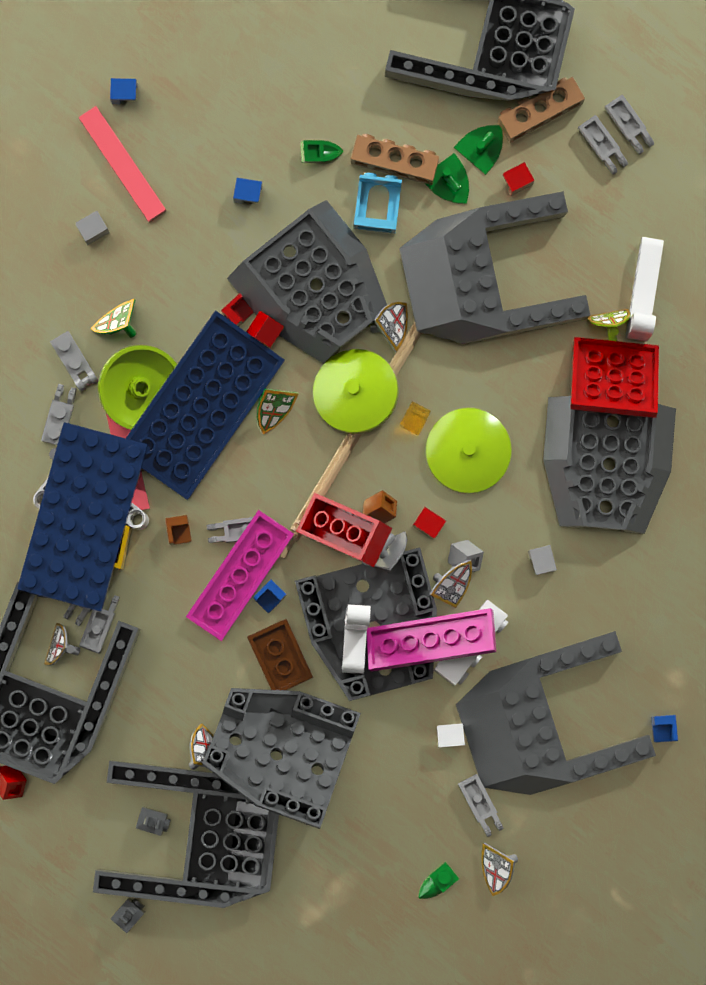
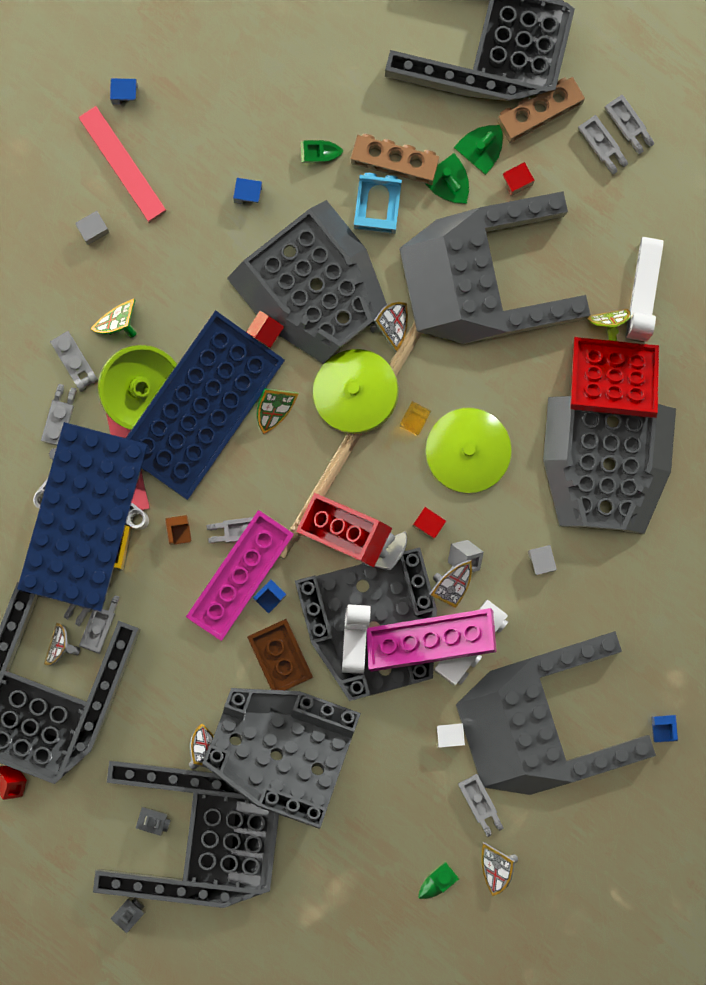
(237, 310): red panel -> none
(380, 507): dark orange panel -> none

